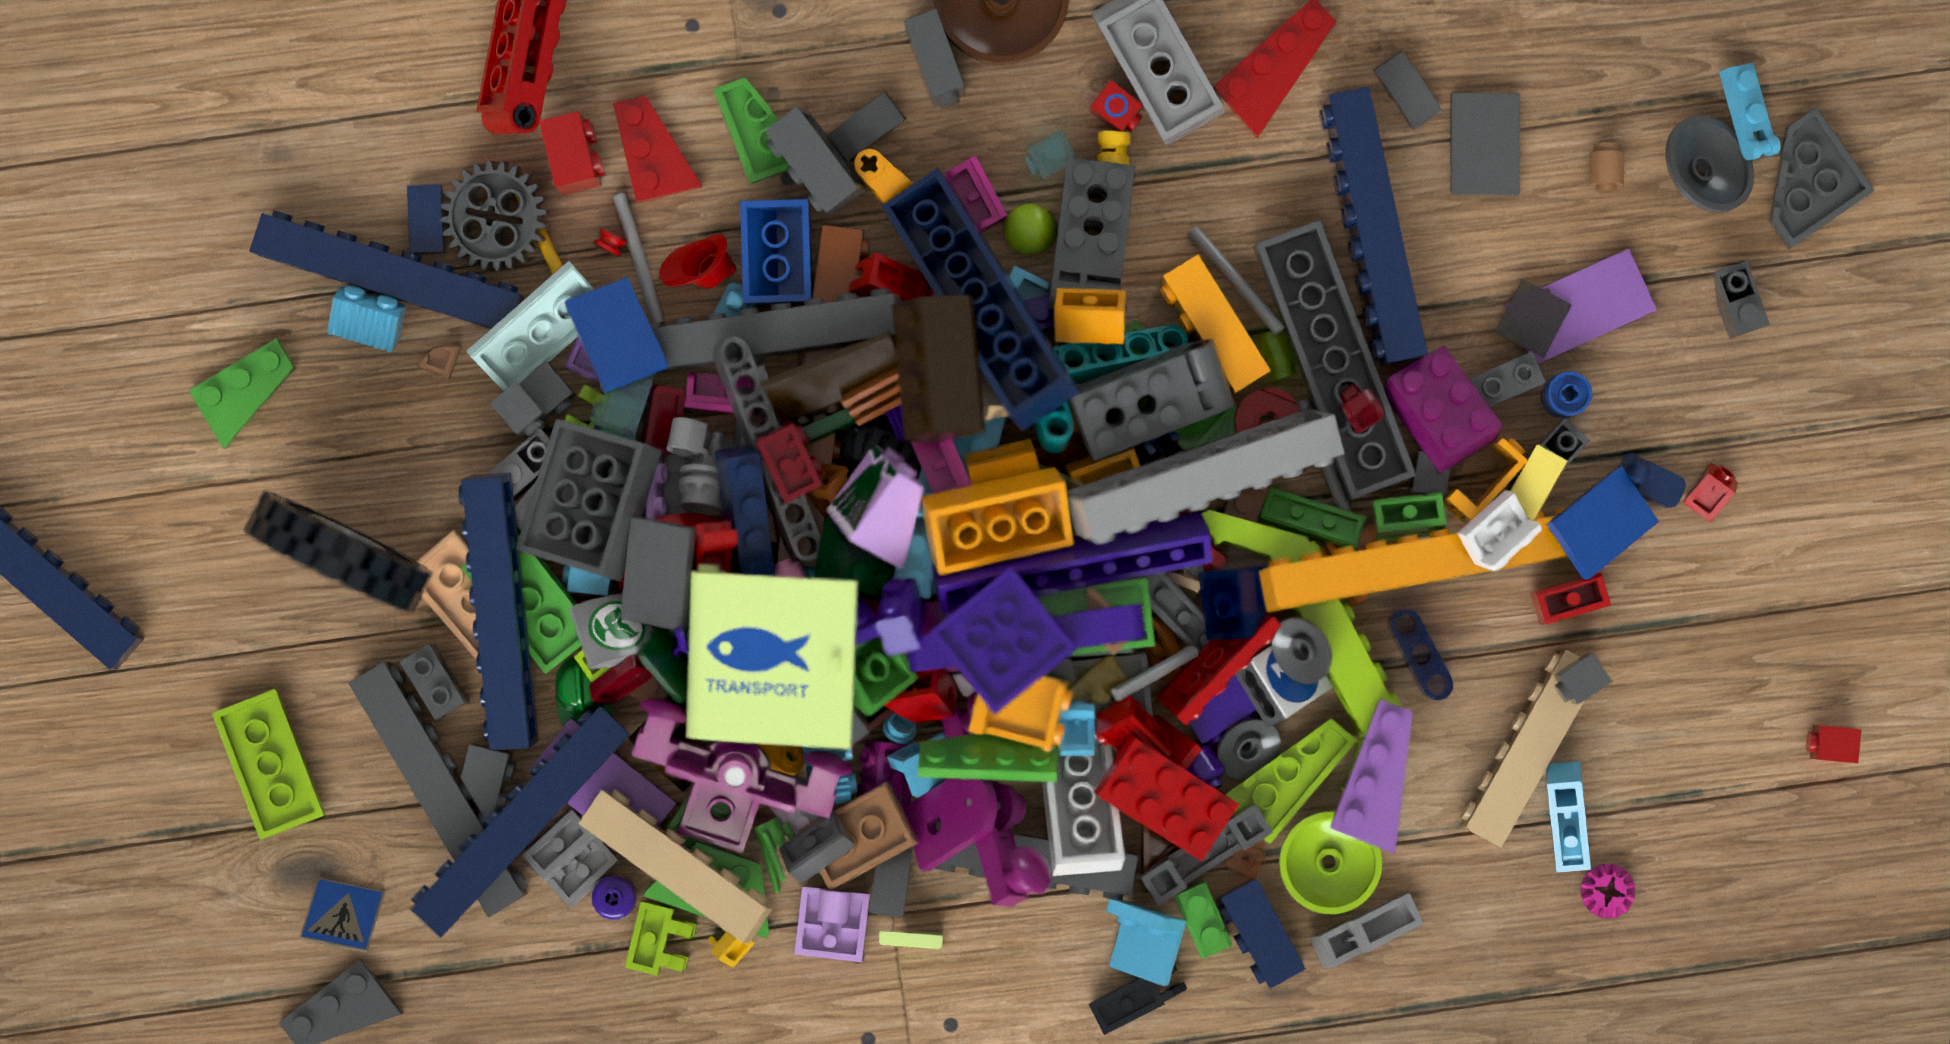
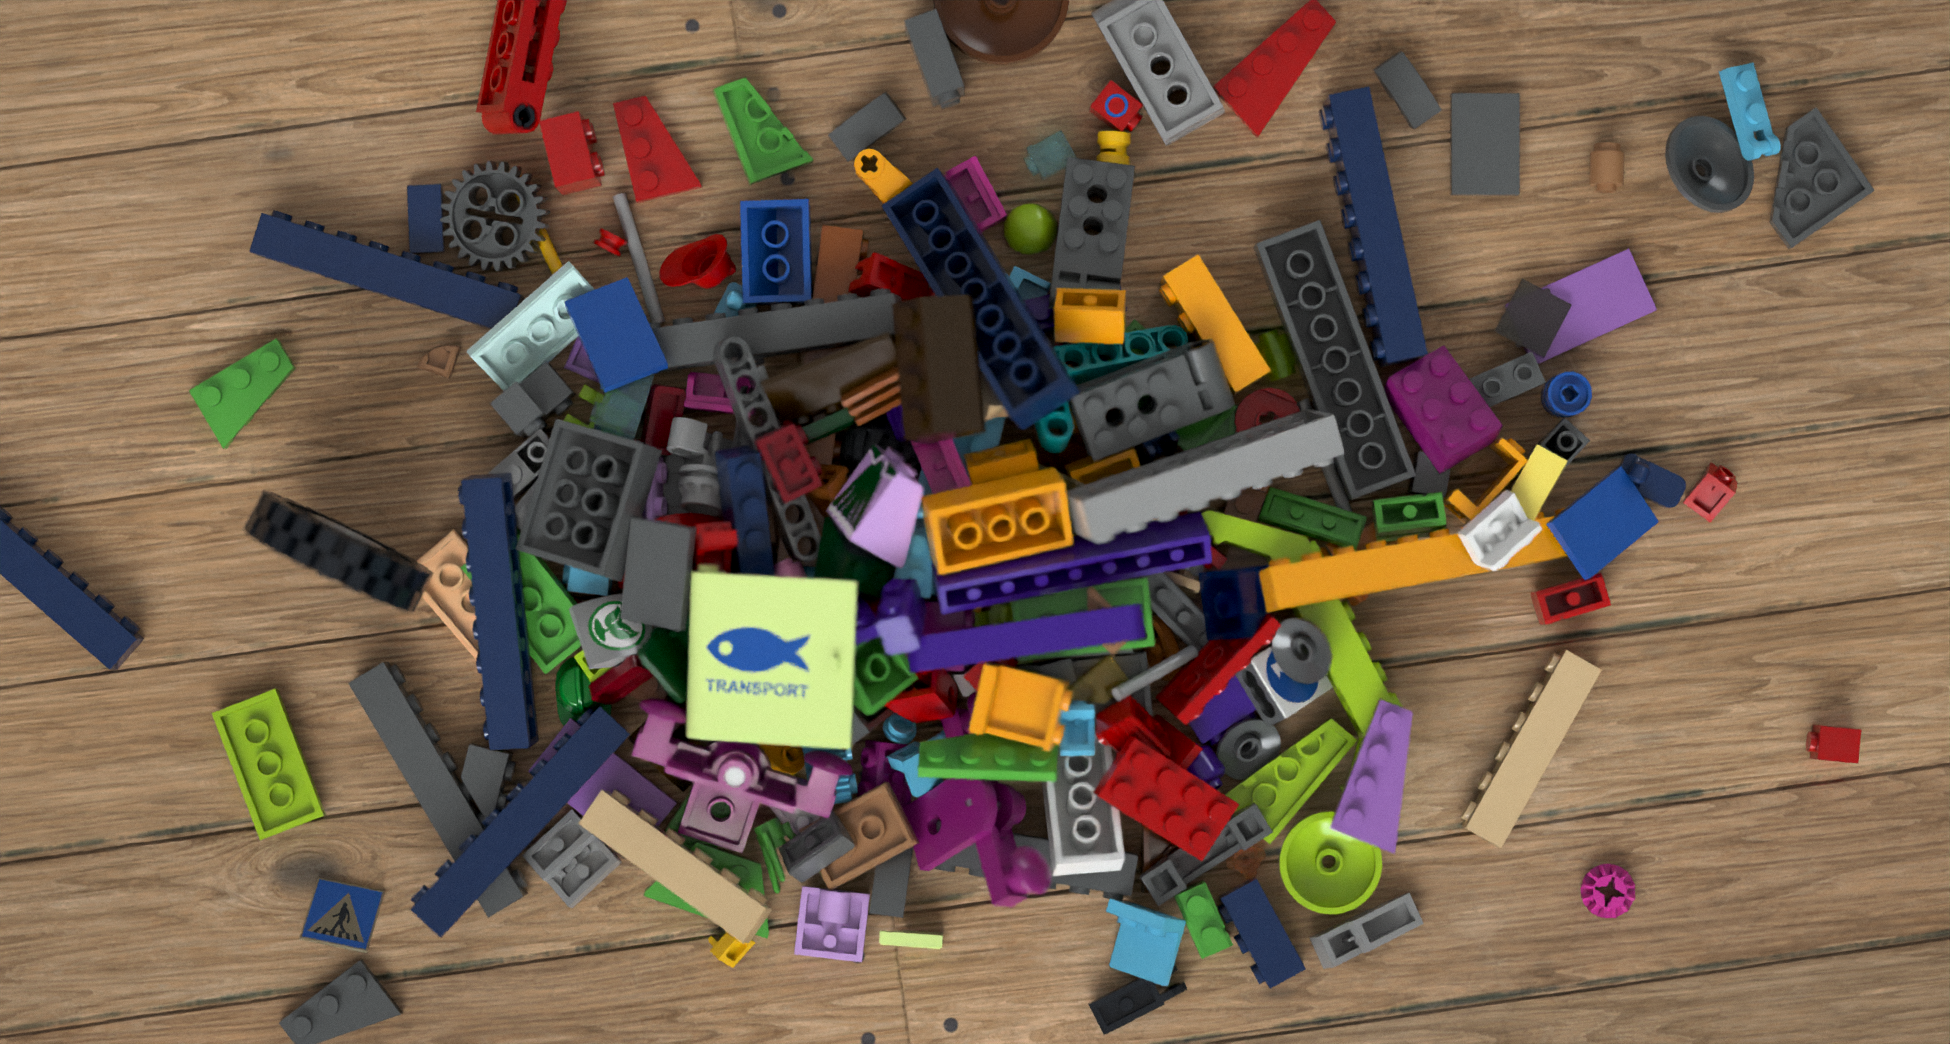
(366, 318): medium azure brick -> none
(434, 681): dark grey brick -> none
(623, 888): dark purple head -> none
(651, 936): lime plate -> none
(682, 643): dark purple hand -> none
(814, 161): dark grey slope -> none
(1003, 640): dark purple plate -> none
(1236, 280): light grey bar -> none
(1361, 408): dark red piece -> none
(1434, 663): clear blue beam -> none
(1568, 816): medium azure slope -> none
(1581, 679): dark grey brick -> none
(1739, 300): dark grey slope -> none

